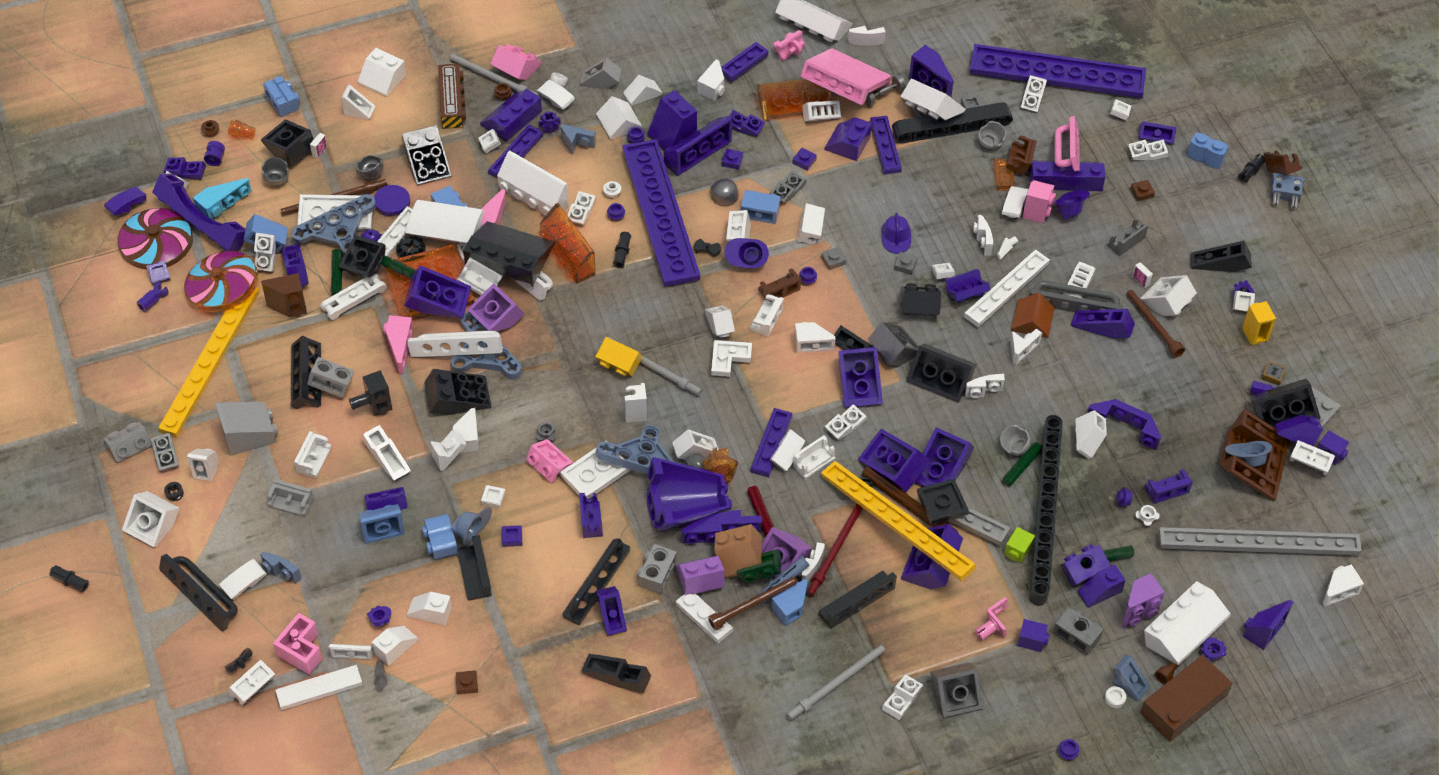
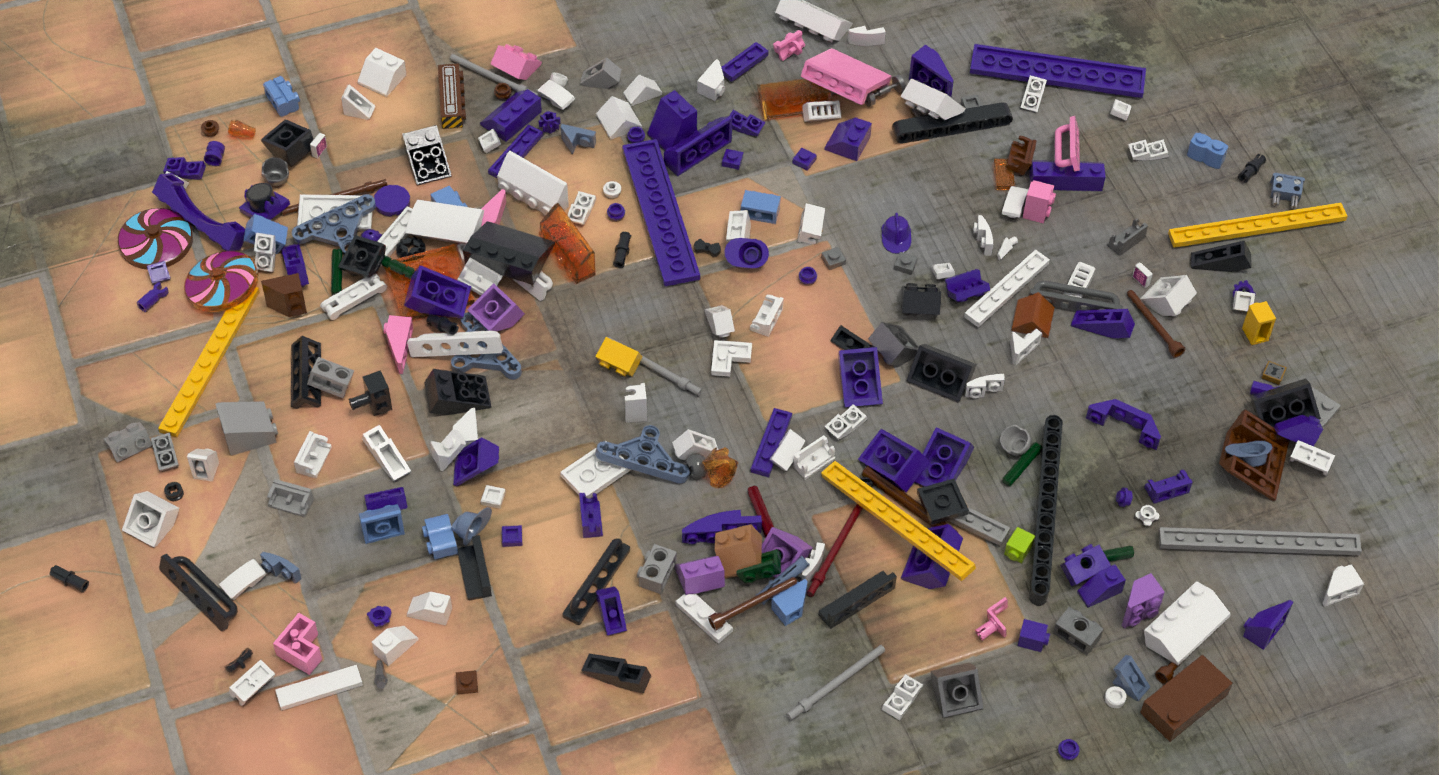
(122, 201): dark purple slope -> none
(218, 198): medium azure slope -> none
(263, 201): none -> piece
(351, 651): white slope -> none
(370, 167): flat silver hair -> none
(442, 324): none -> black pin
(474, 460): none -> dark purple slope
(546, 427): flat silver plate -> none
(547, 459): bright pink bracket -> none
(683, 493): dark purple cone -> none
(724, 192): flat silver hair -> none
(782, 286): reddish brown hinge -> none
(789, 187): flat silver slope -> none
(813, 338): white slope -> none
(885, 145): dark purple tile -> none
(992, 135): light grey hair -> none
(1071, 203): dark purple piece -> none
(1090, 433): white slope -> none
(1142, 190): reddish brown plate -> none
(1157, 132): dark purple slope -> none
(1211, 646): dark purple animal -> none
(1257, 225): none -> yellow plate
(1280, 163): reddish brown hinge -> none
(1334, 445): dark purple brick -> none

